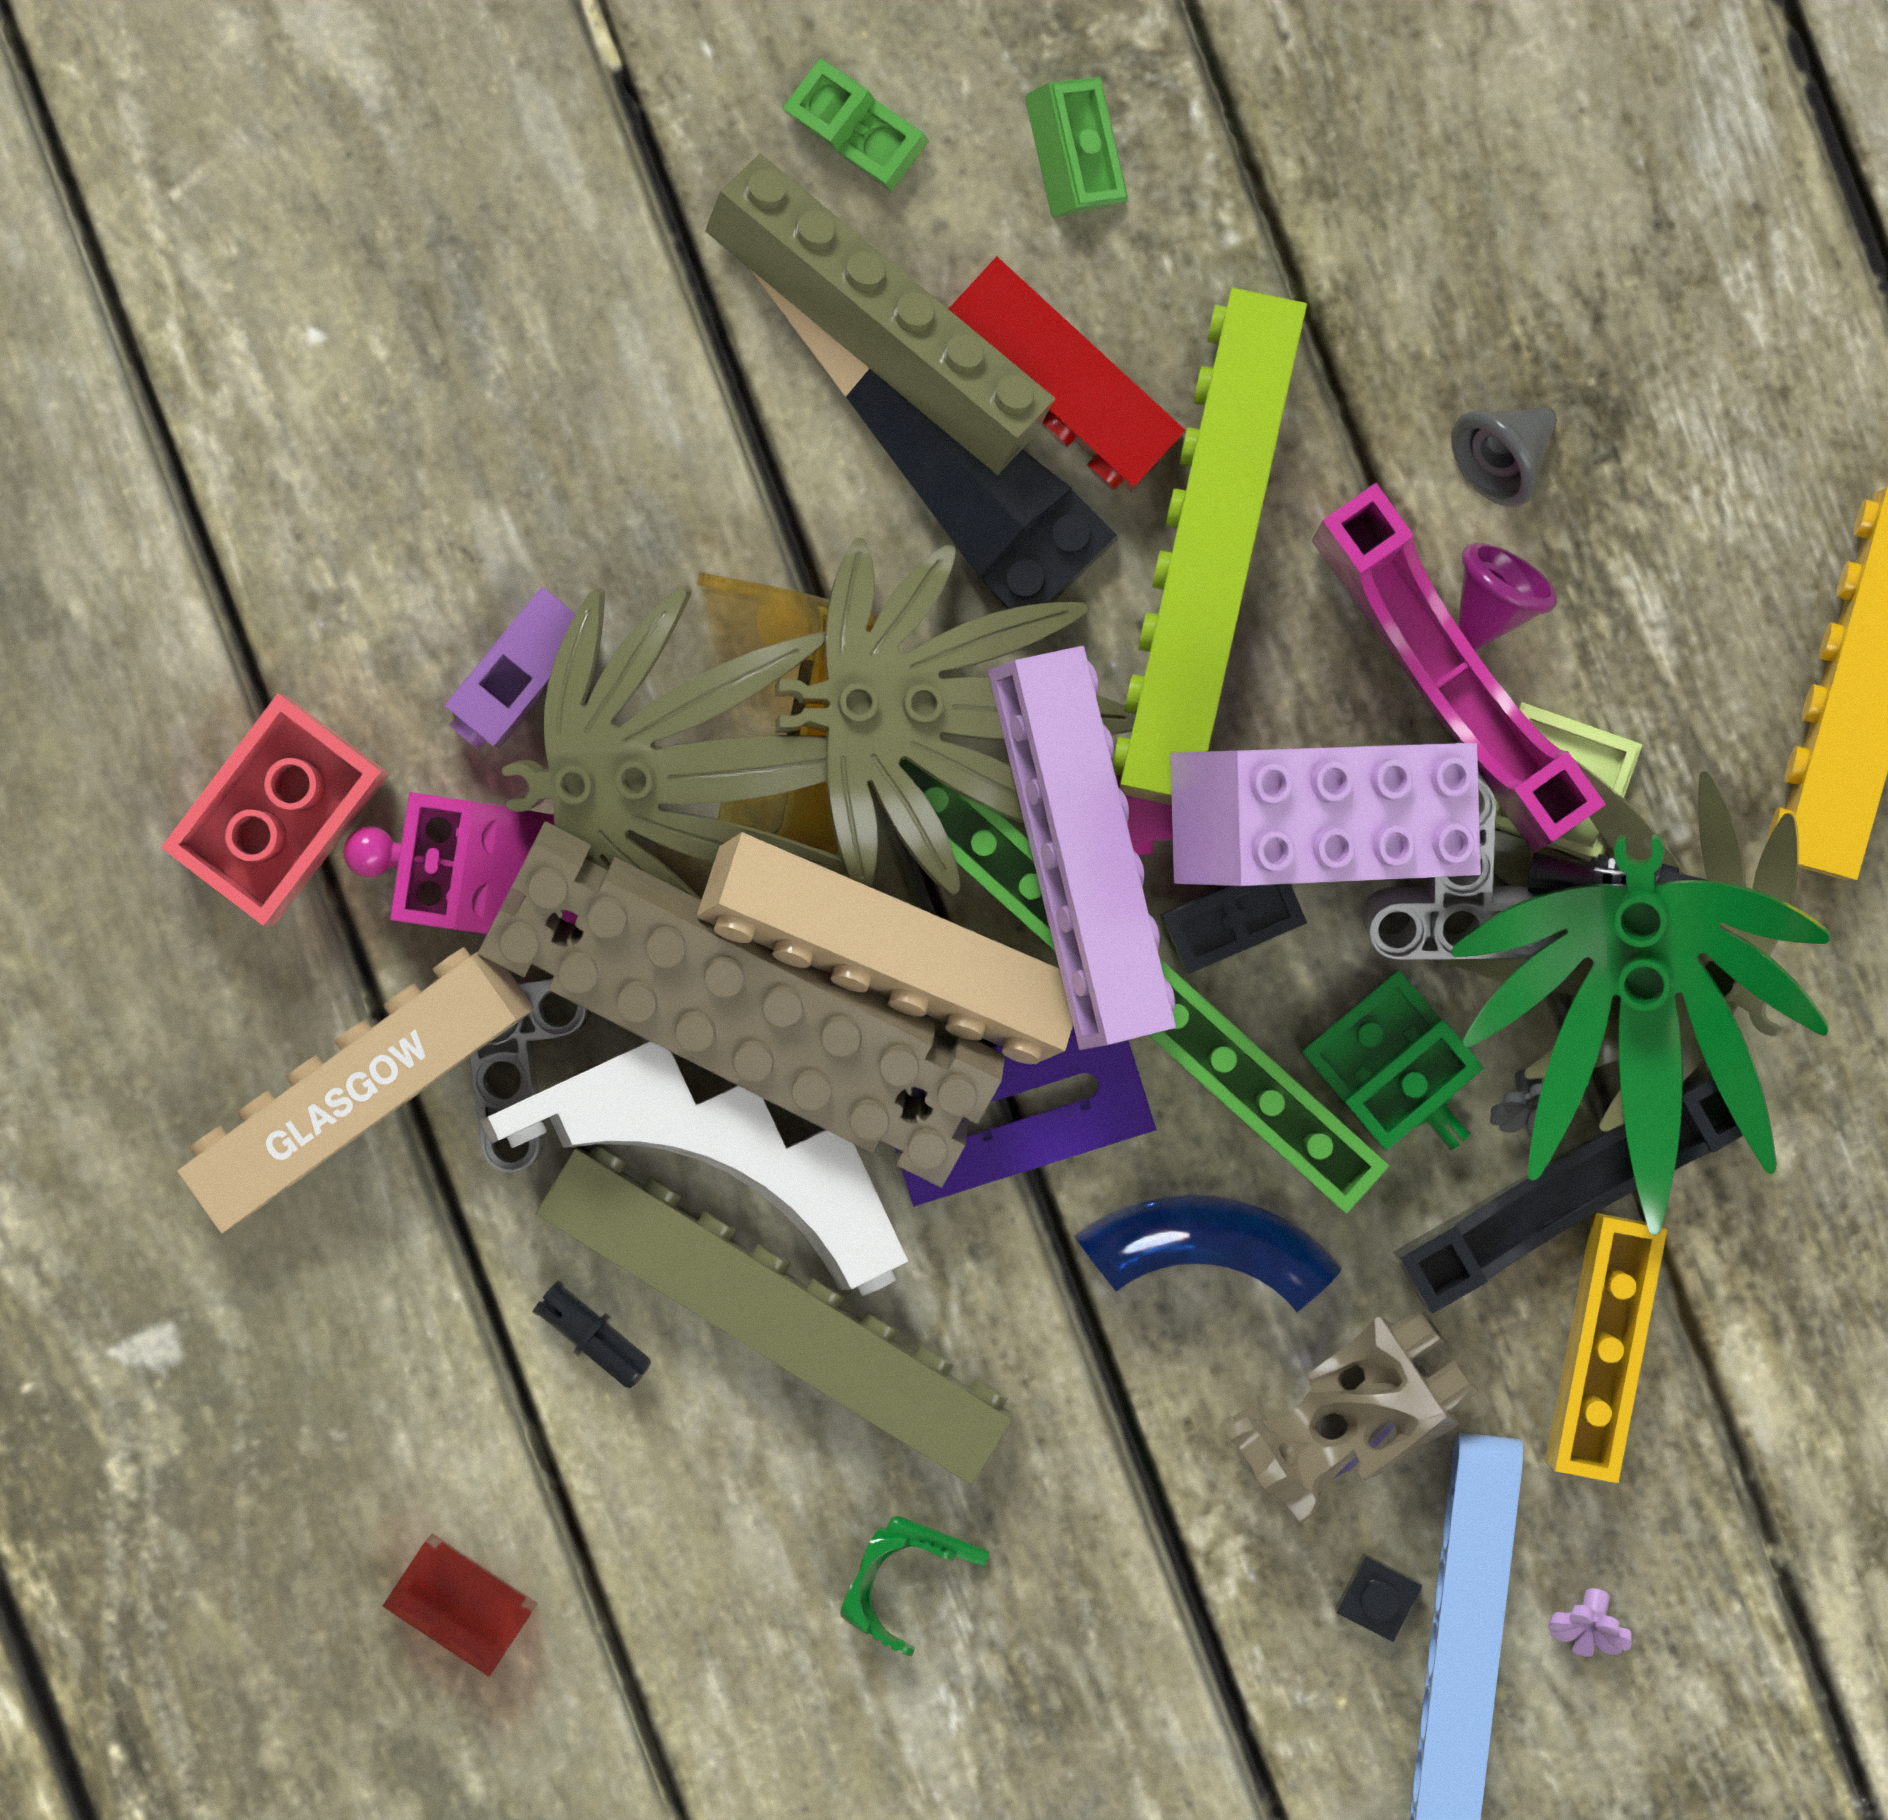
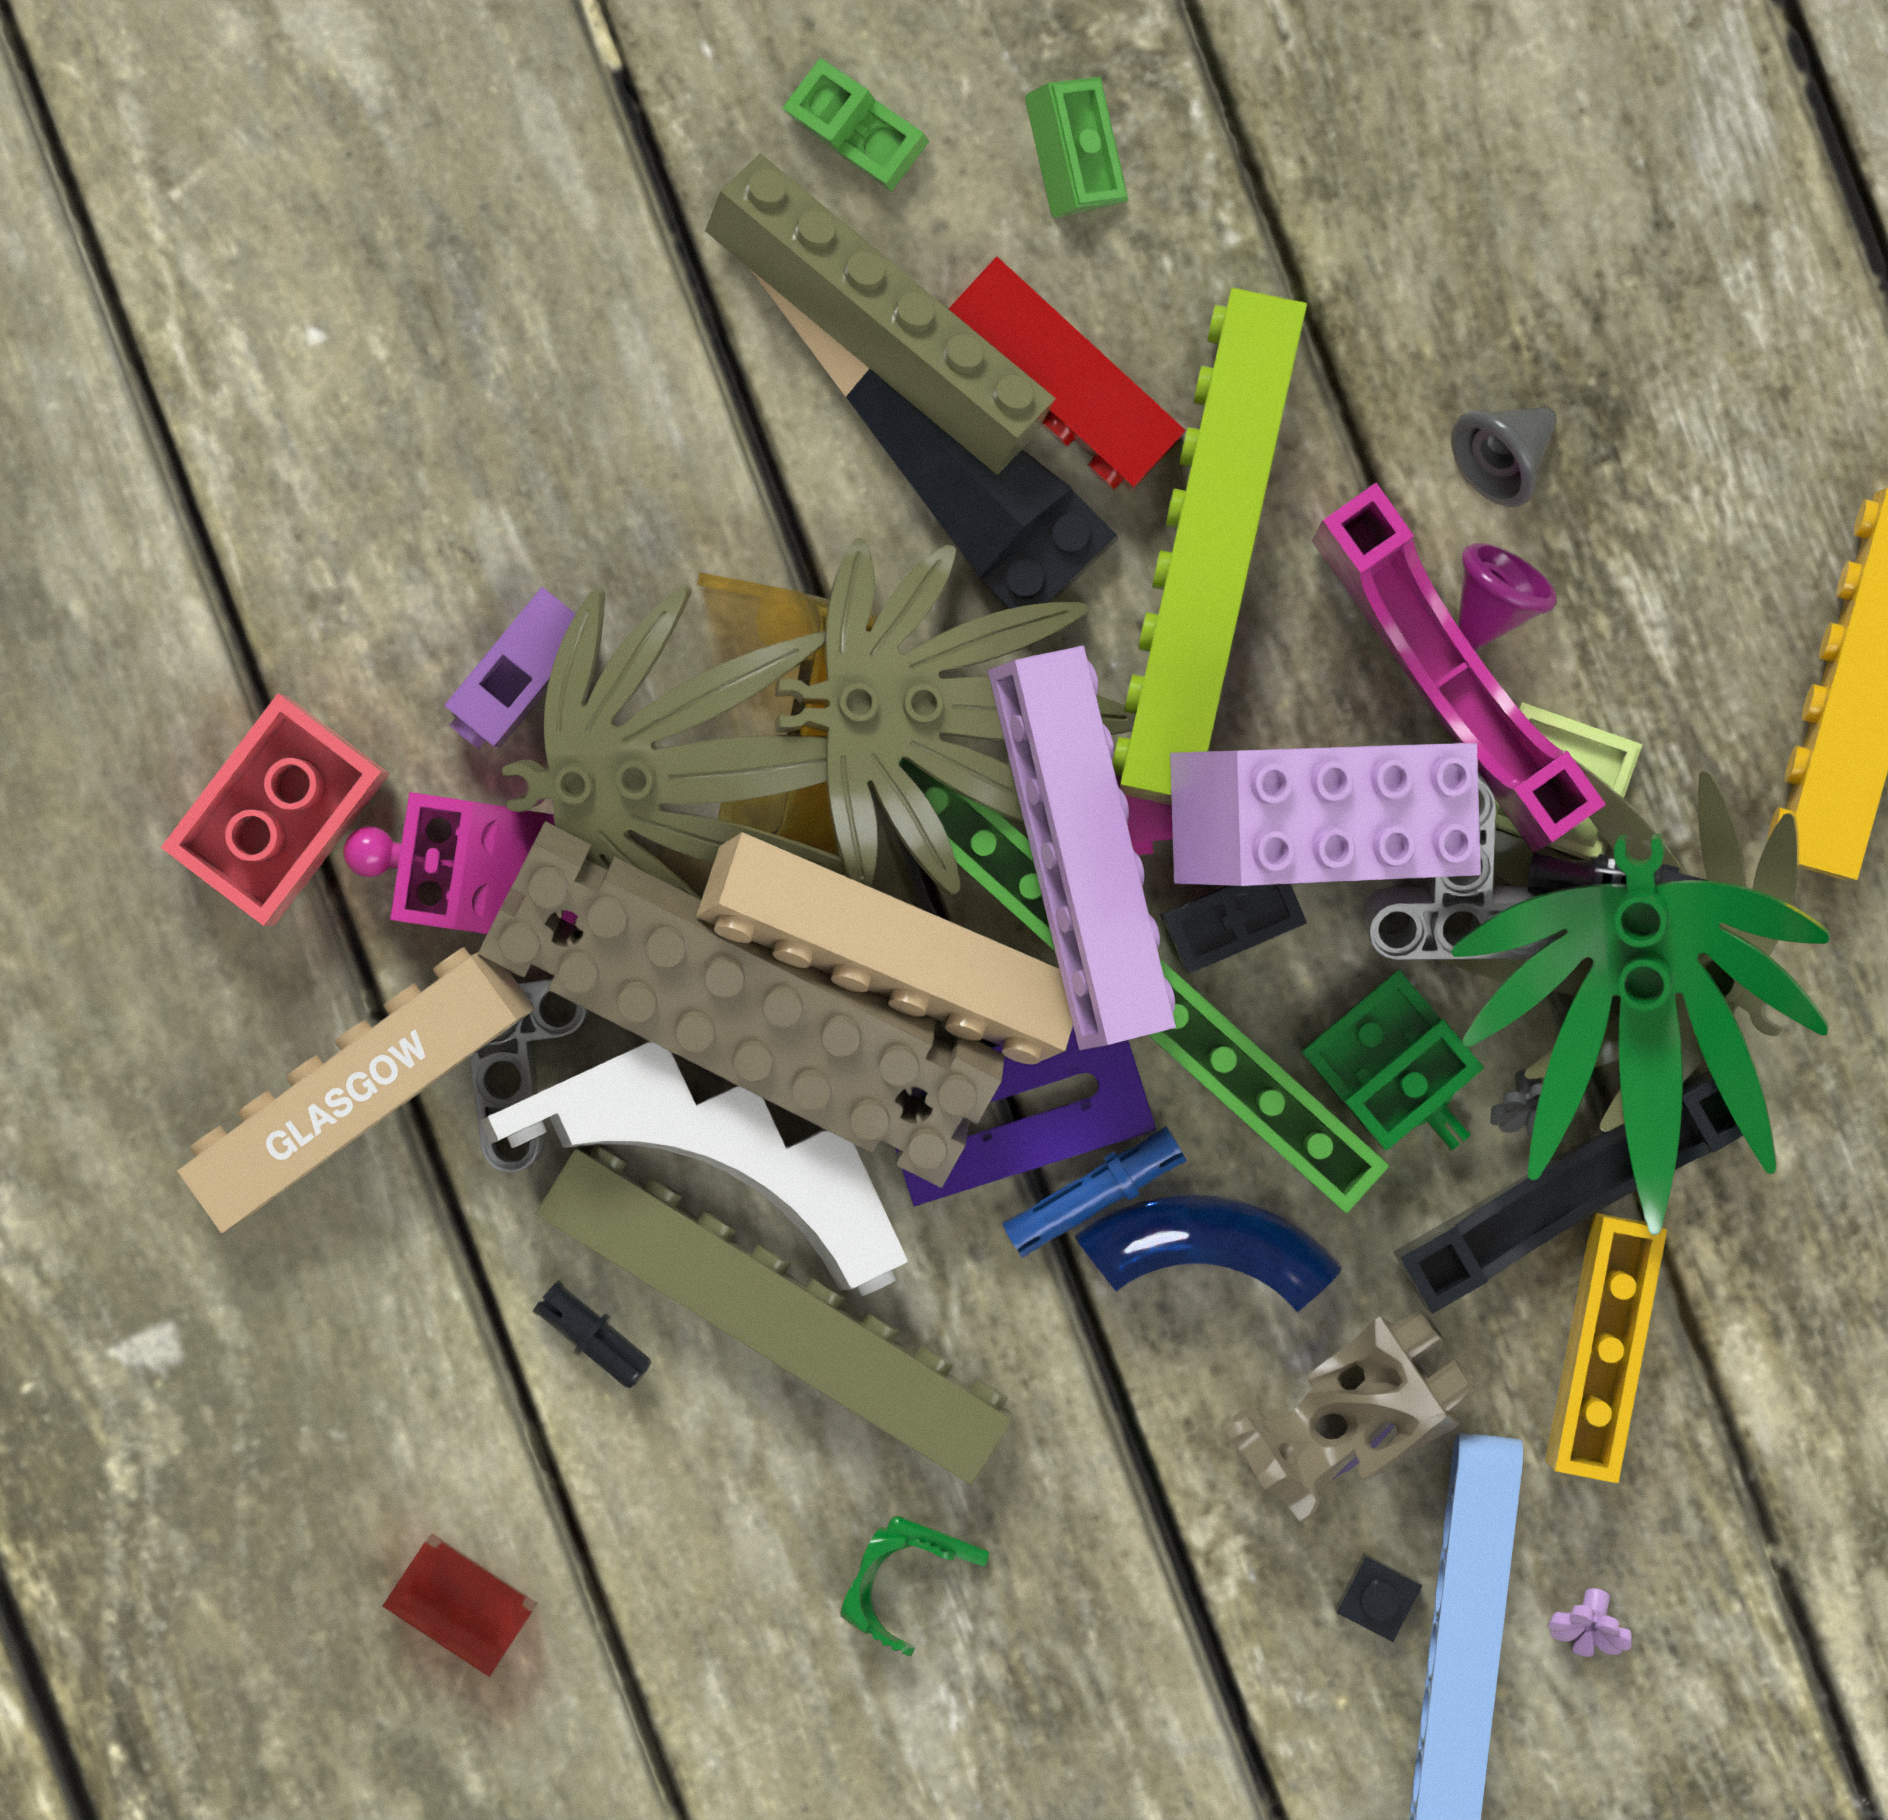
(1103, 1186): none -> blue pin

